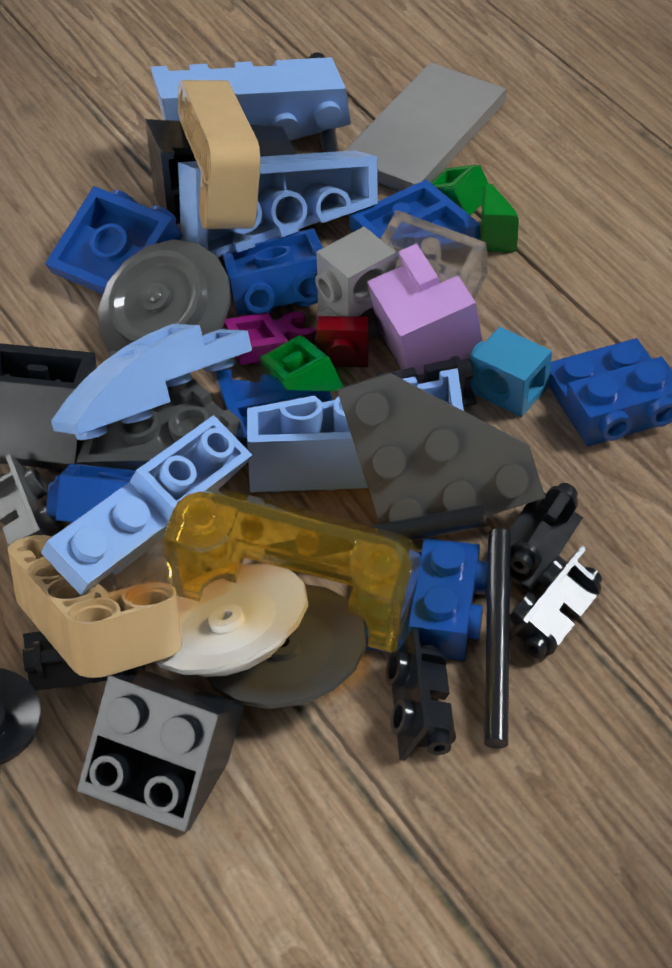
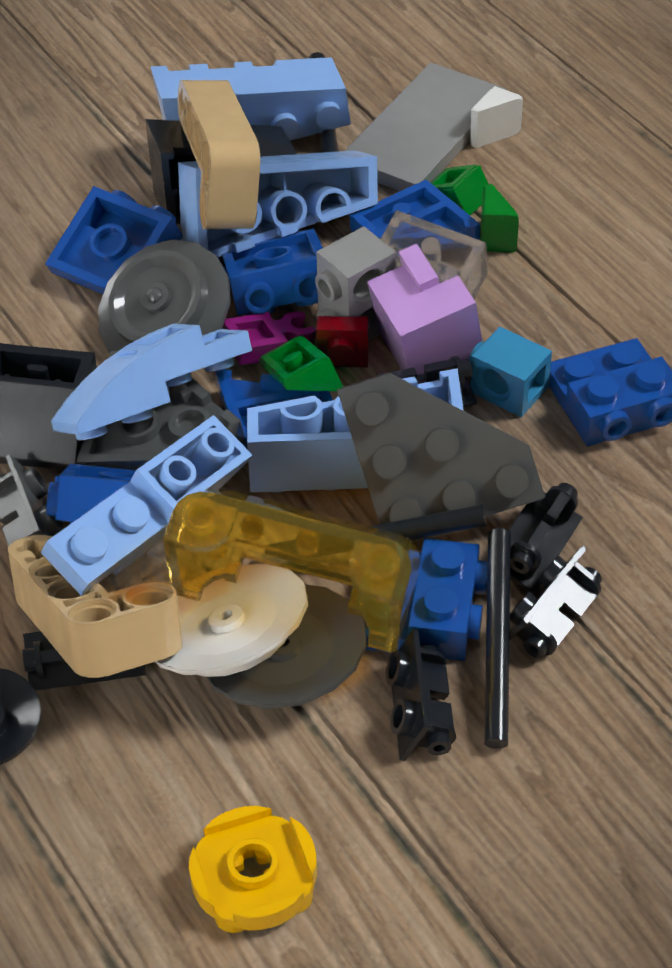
(158, 747): black slope -> none
(247, 901): none -> yellow plate
(495, 117): none -> white slope

